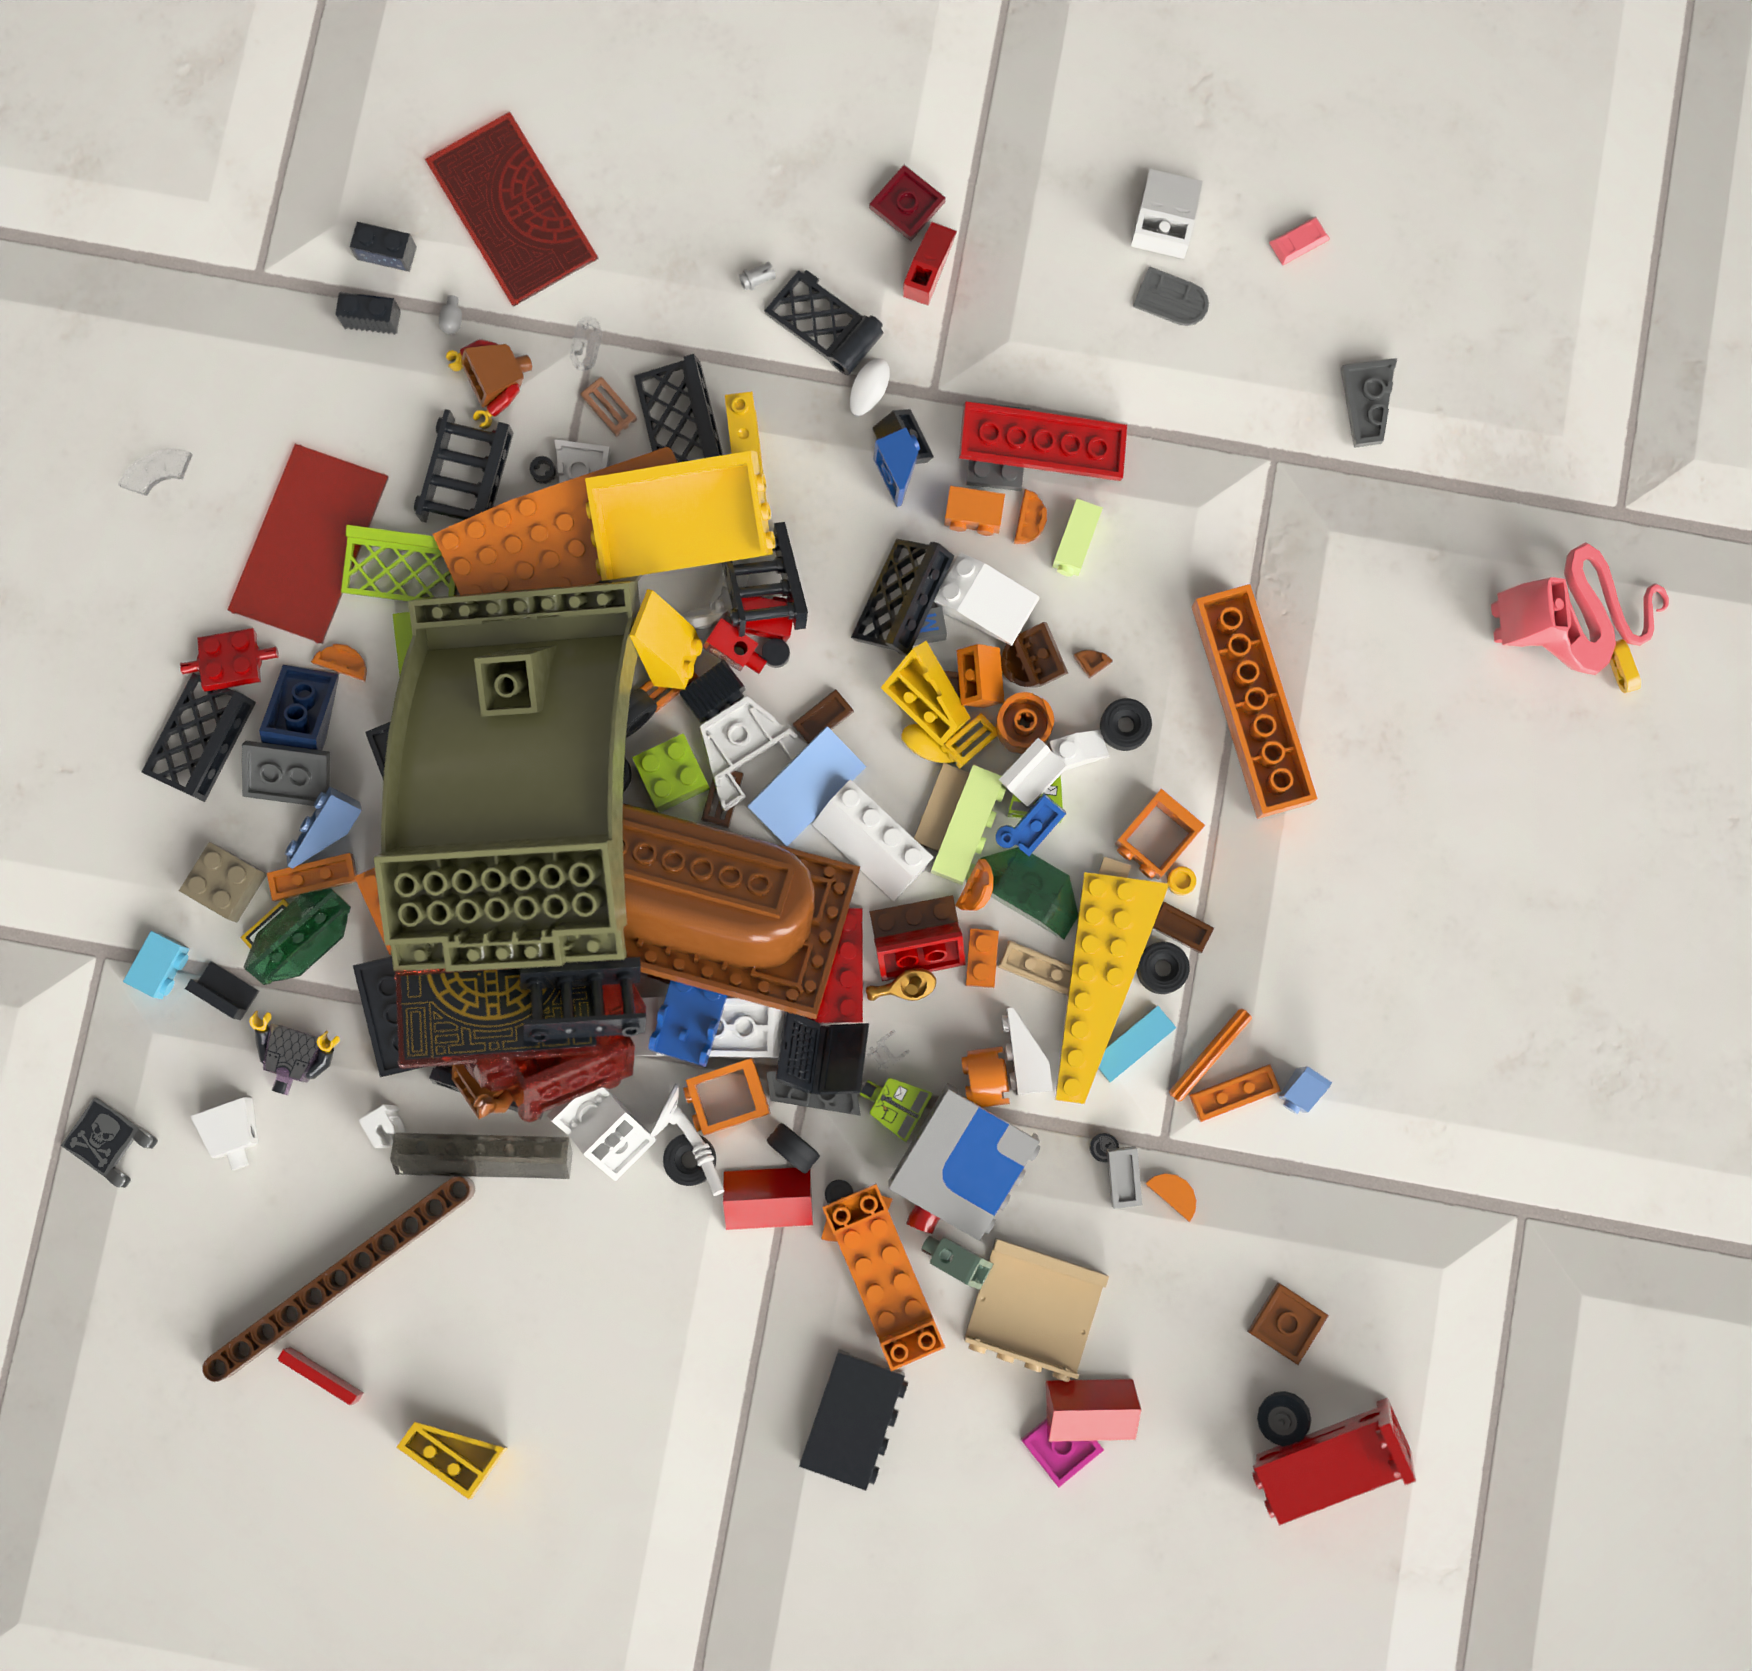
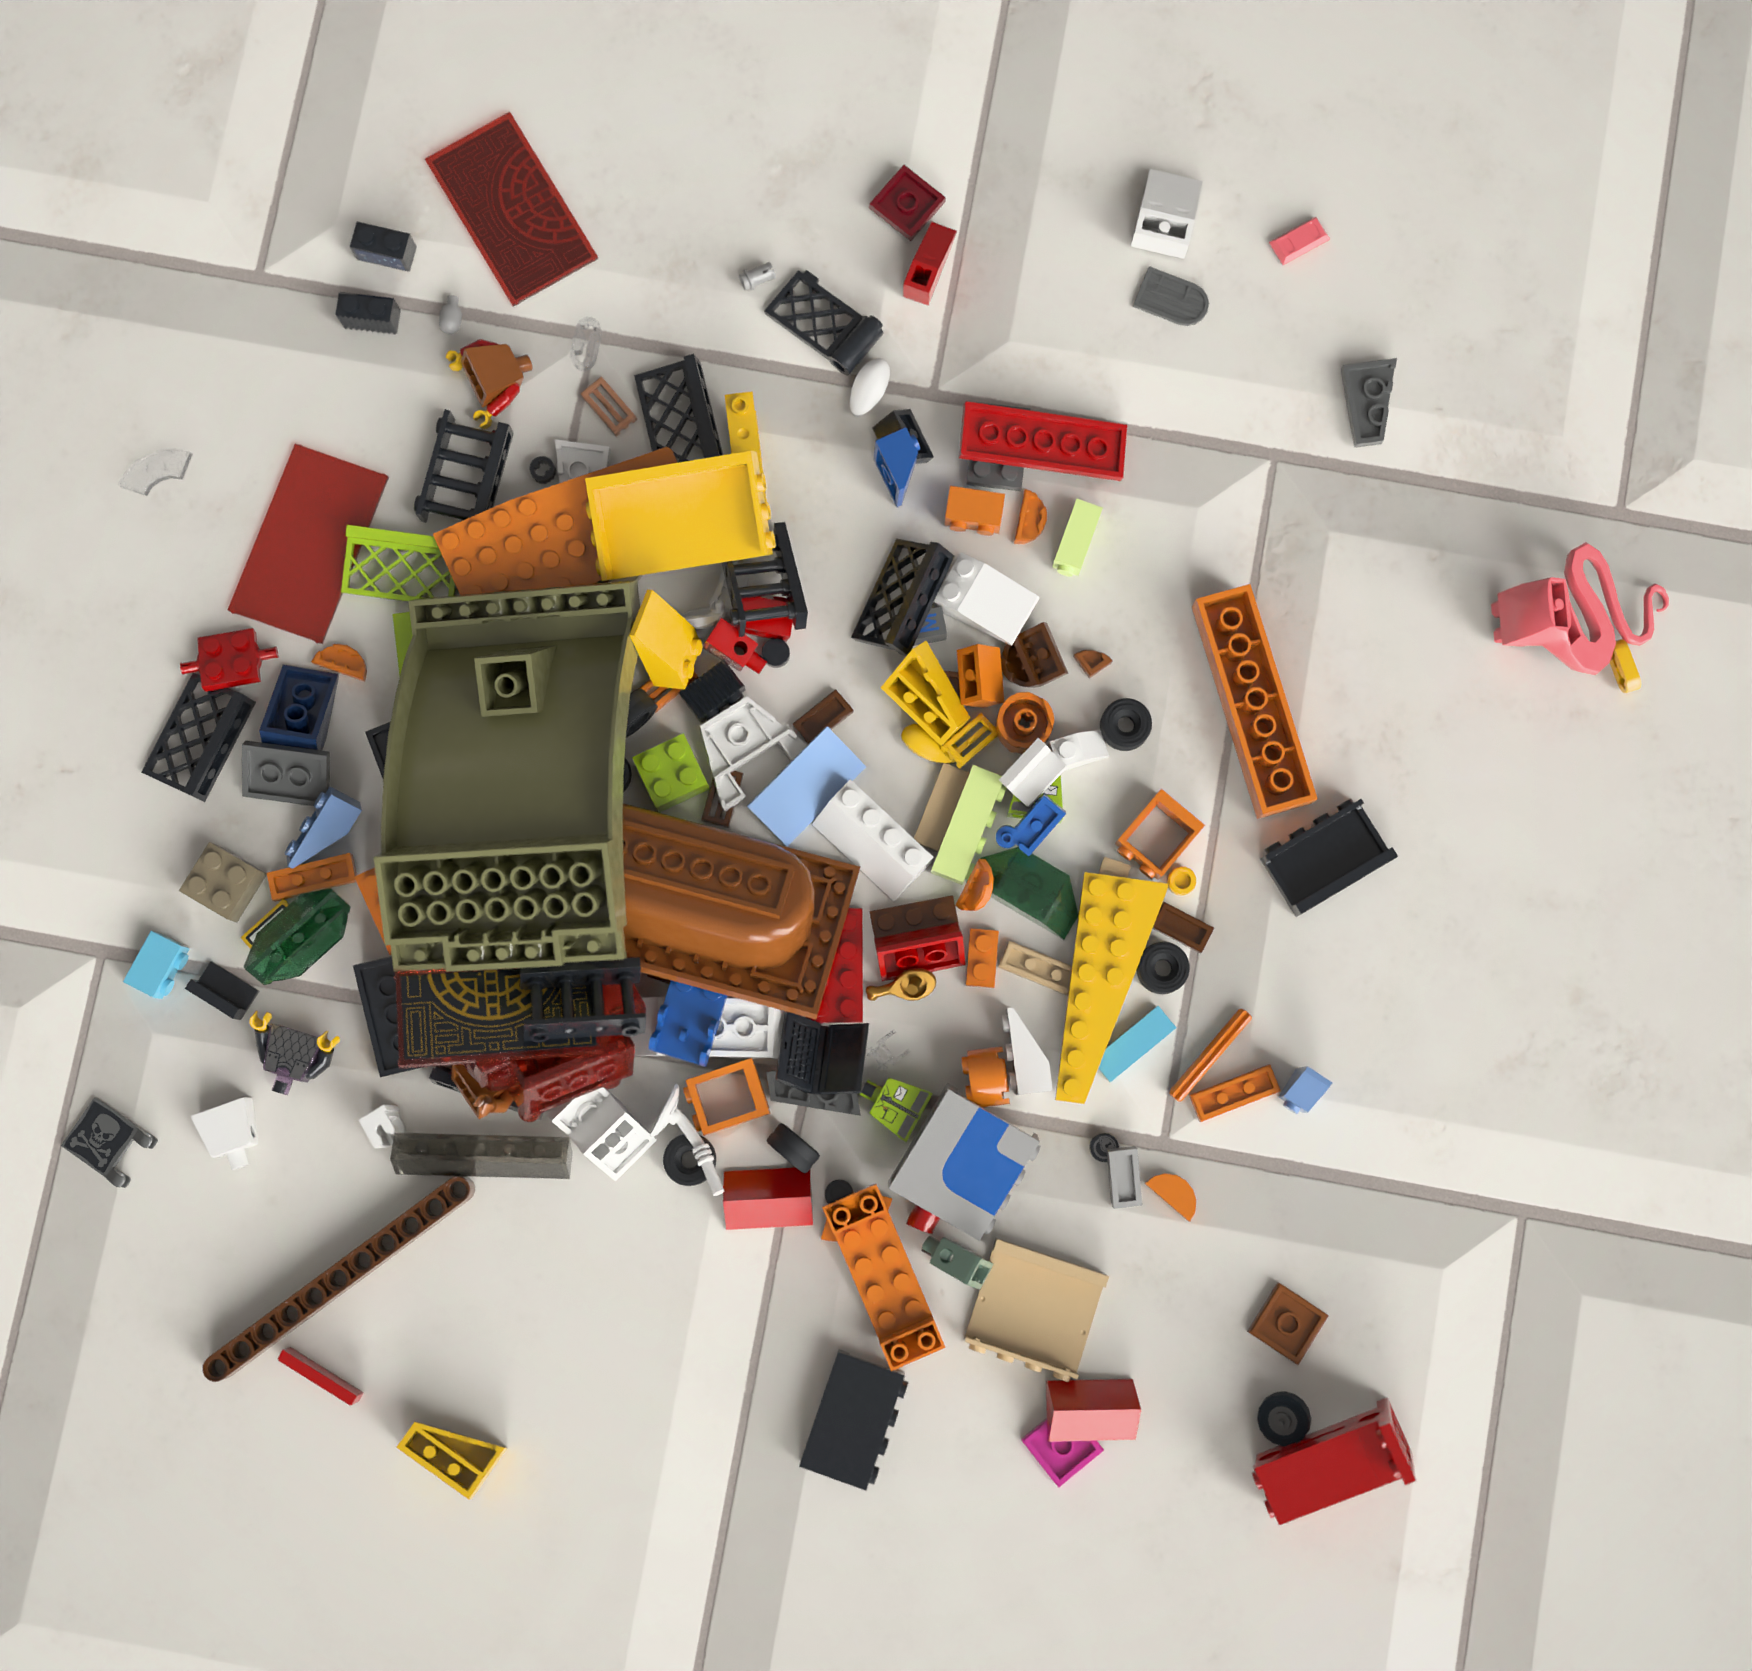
(1326, 857): none -> black panel

